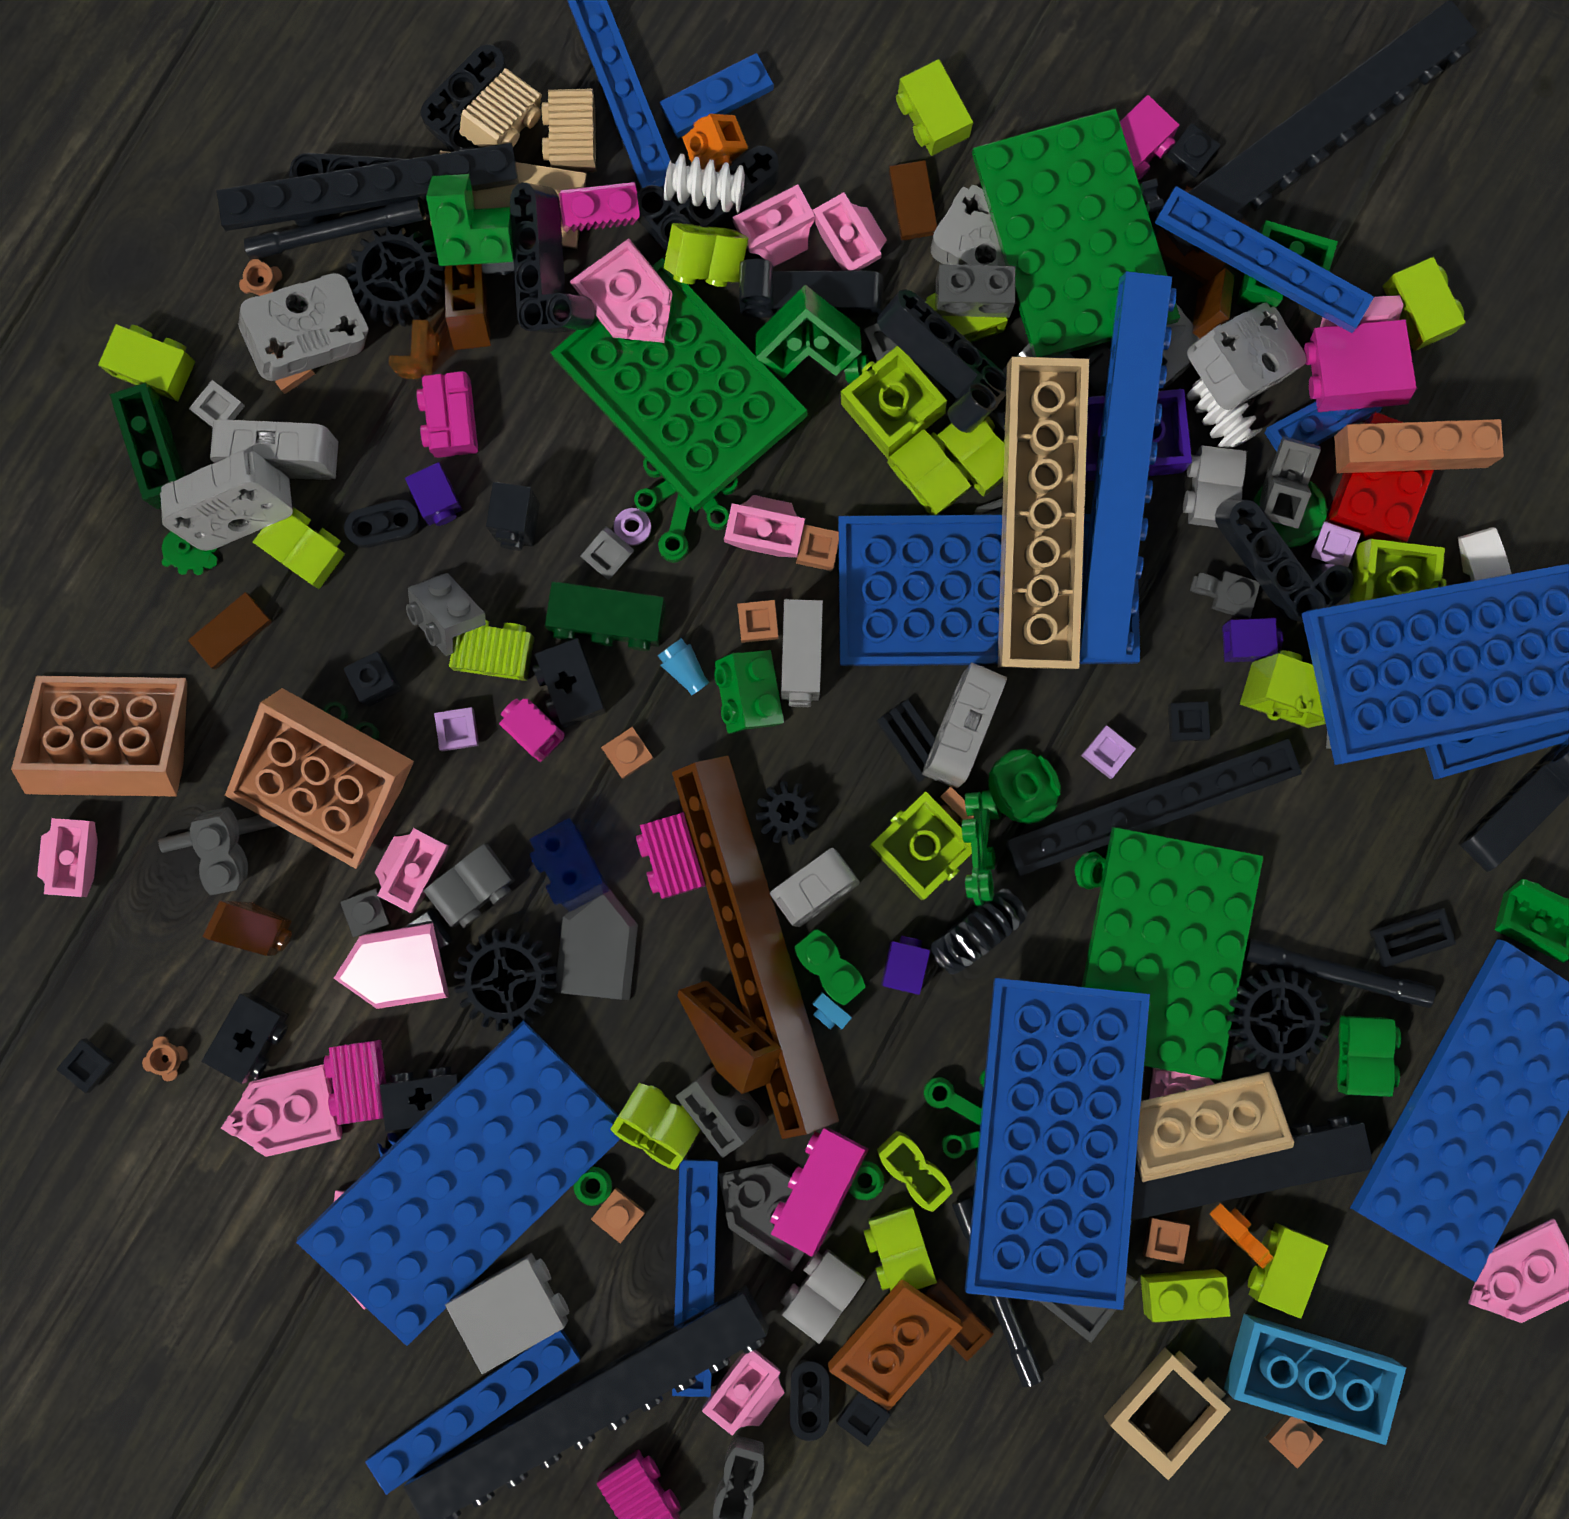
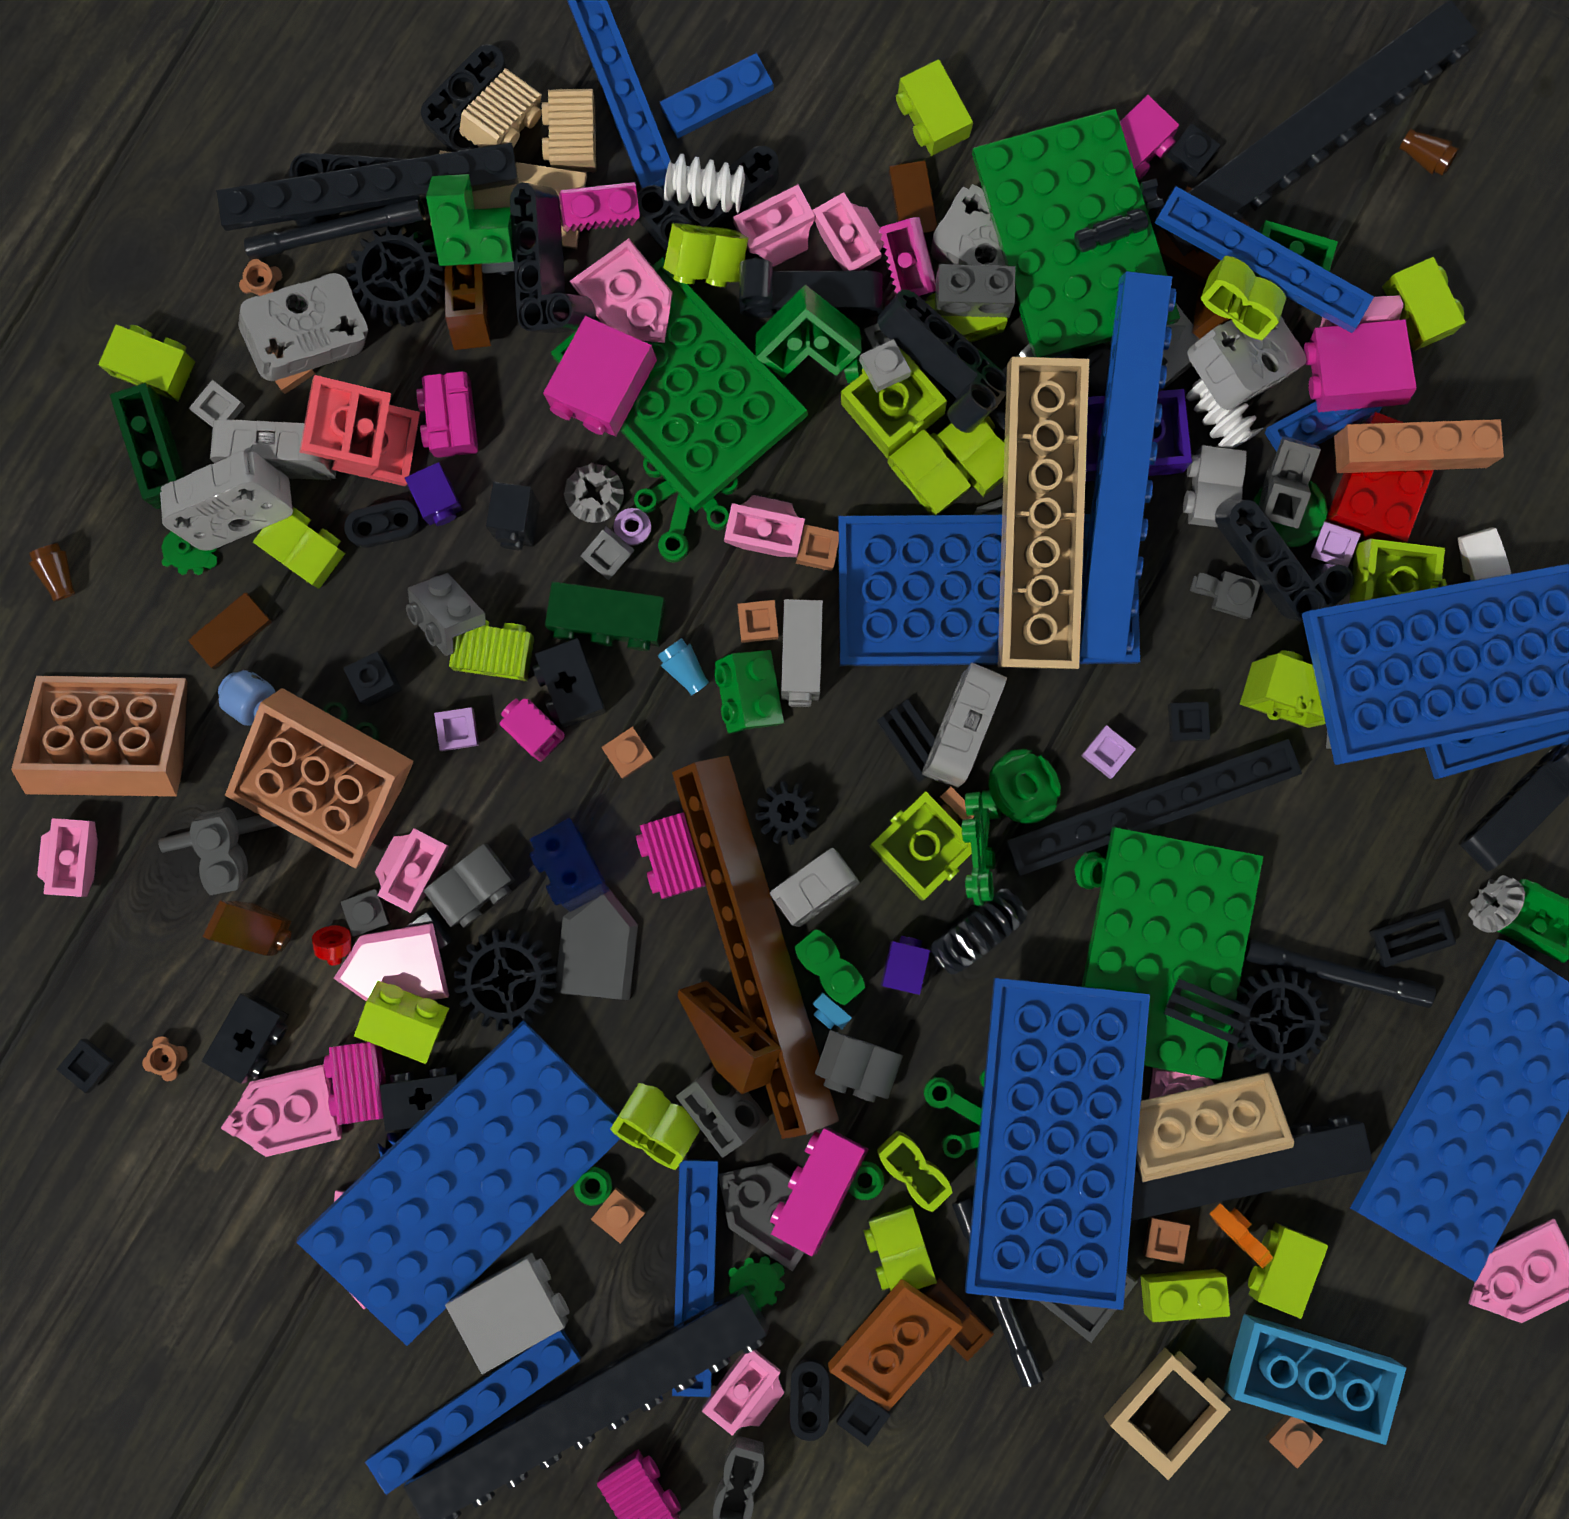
(53, 570): none -> reddish brown cone
(242, 694): none -> medium blue head
(332, 944): none -> red tile
(359, 430): none -> coral bracket
(401, 1021): none -> lime brick
(423, 348): clear orange bracket -> none
(589, 509): none -> light grey gear
(599, 377): none -> dark pink brick
(715, 138): orange brick -> none
(759, 1278): none -> green piece
(821, 1295): light grey brick -> none
(859, 1066): none -> dark grey brick
(885, 365): none -> light grey plate
(908, 256): none -> dark pink brick
(1111, 230): none -> black axle
(1237, 1024): none -> black tile
(1241, 296): none -> lime brick
(1251, 639): dark purple brick -> none
(1368, 1056): green brick -> none
(1429, 151): none -> reddish brown cone
(1509, 896): none -> light grey gear

